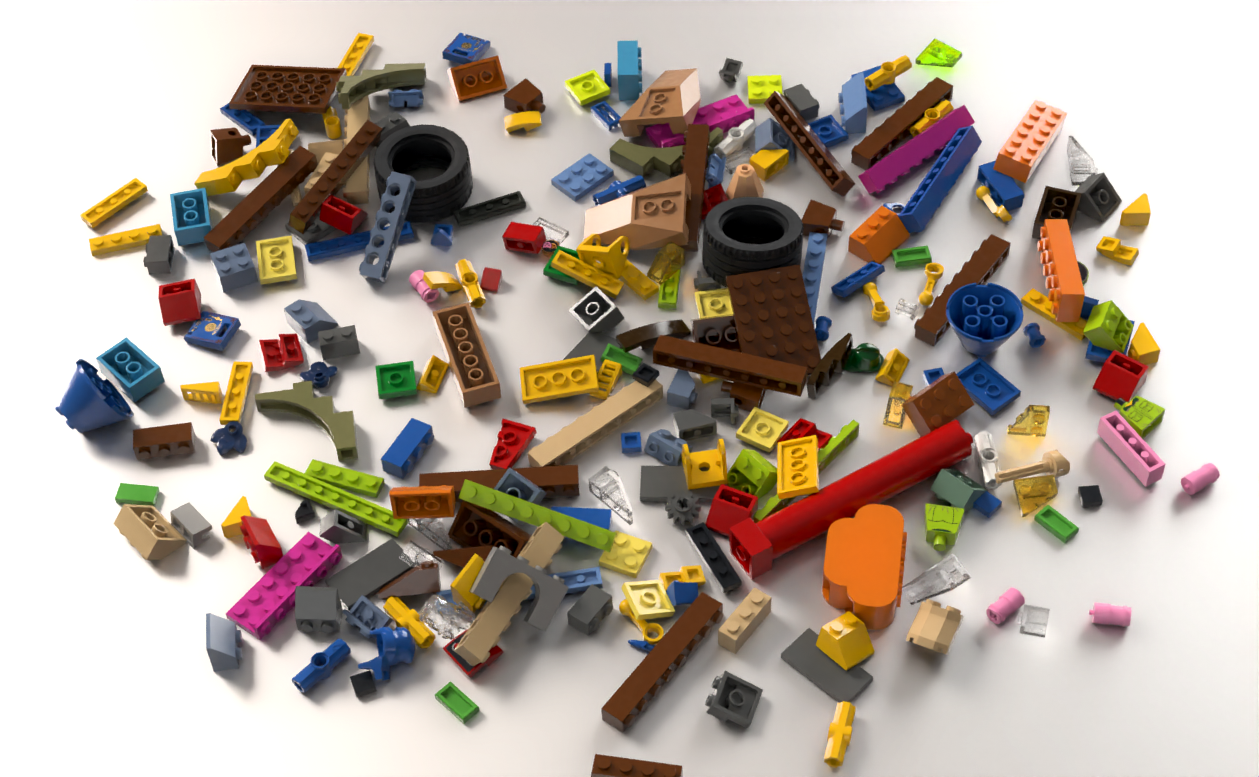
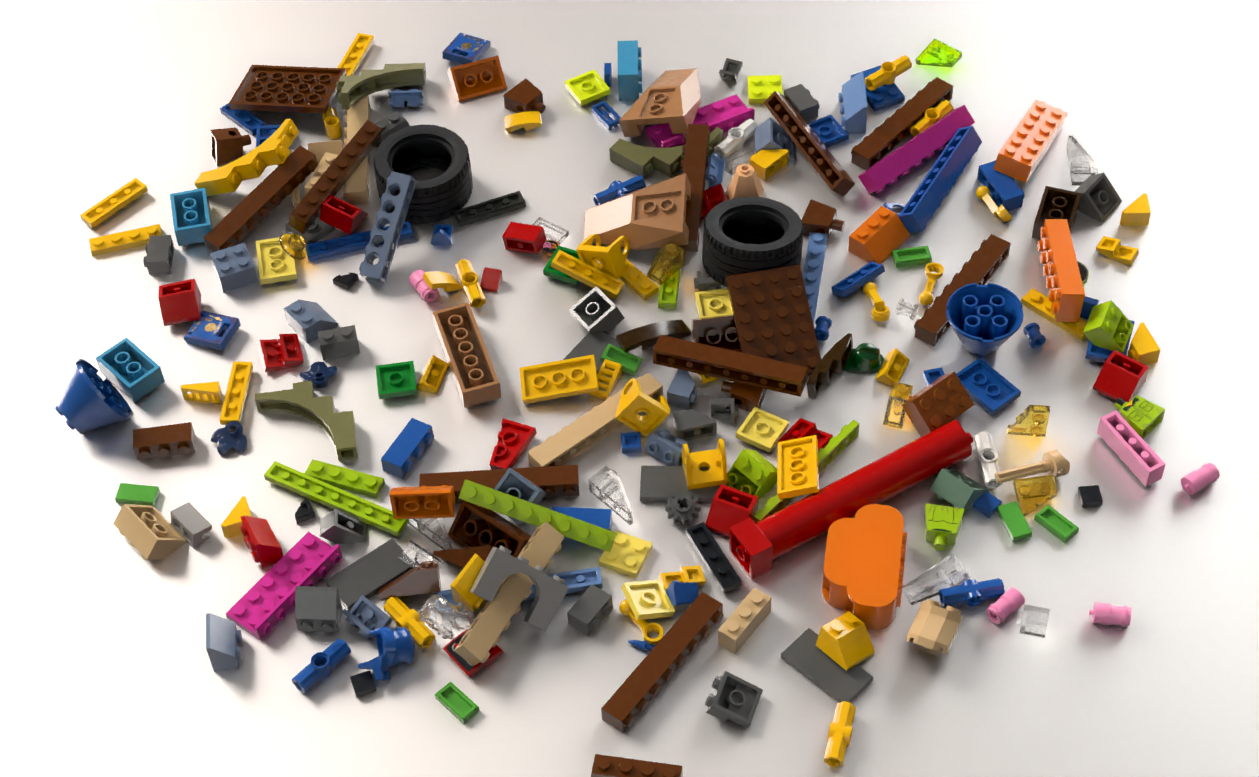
(293, 245): none -> clear yellow piece
(346, 281): none -> black tile
(582, 177): medium blue plate -> none
(636, 402): none -> yellow hose
(645, 375): black tile -> none
(971, 592): none -> blue piece
(1014, 521): none -> bright green tile

